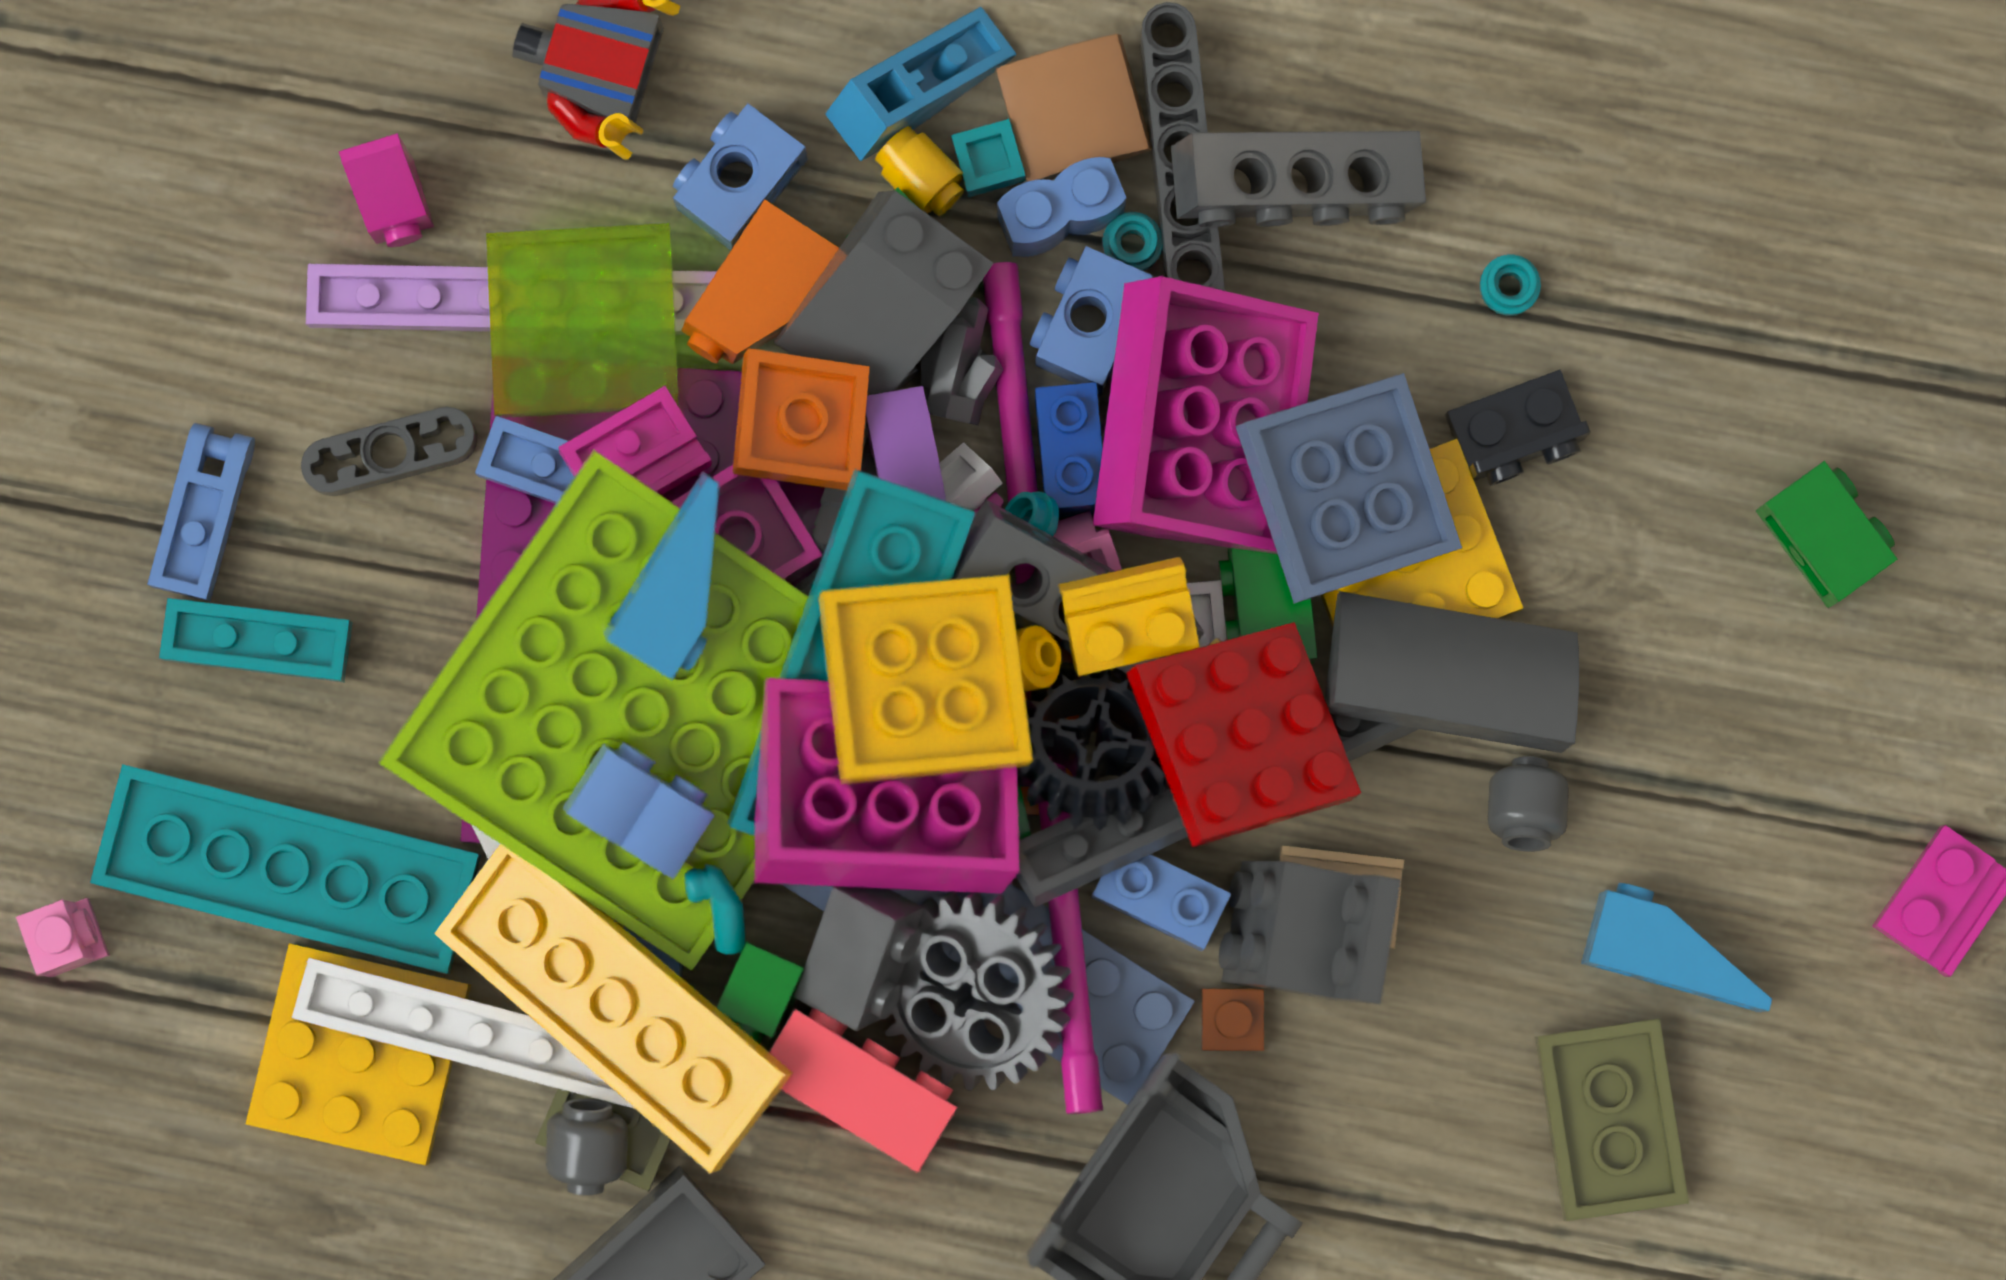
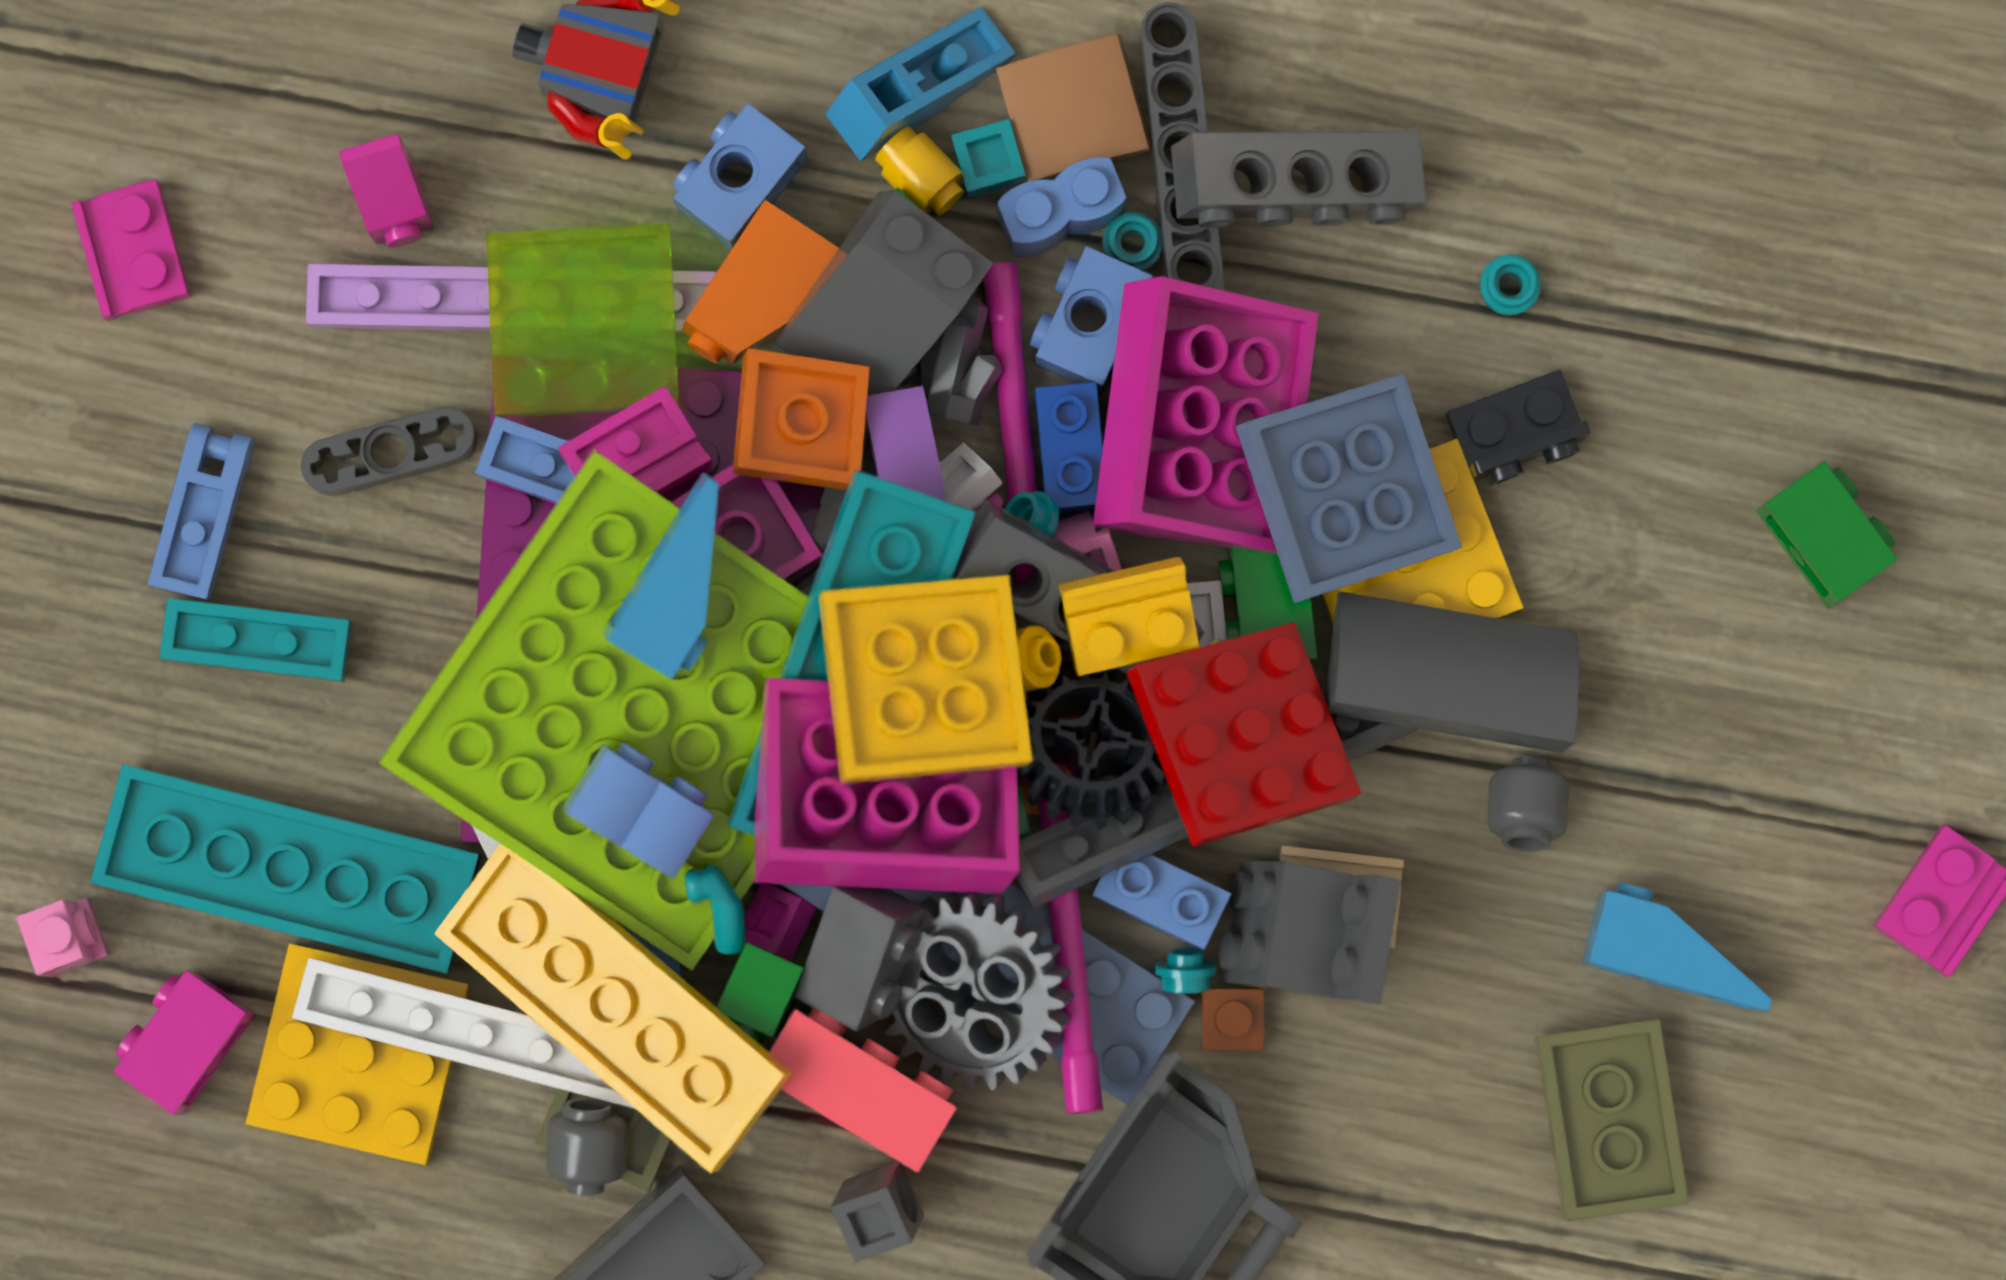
(131, 249): none -> dark pink plate
(182, 1041): none -> dark pink brick
(777, 921): none -> dark pink plate
(877, 1211): none -> dark grey brick
(1185, 971): none -> teal plate

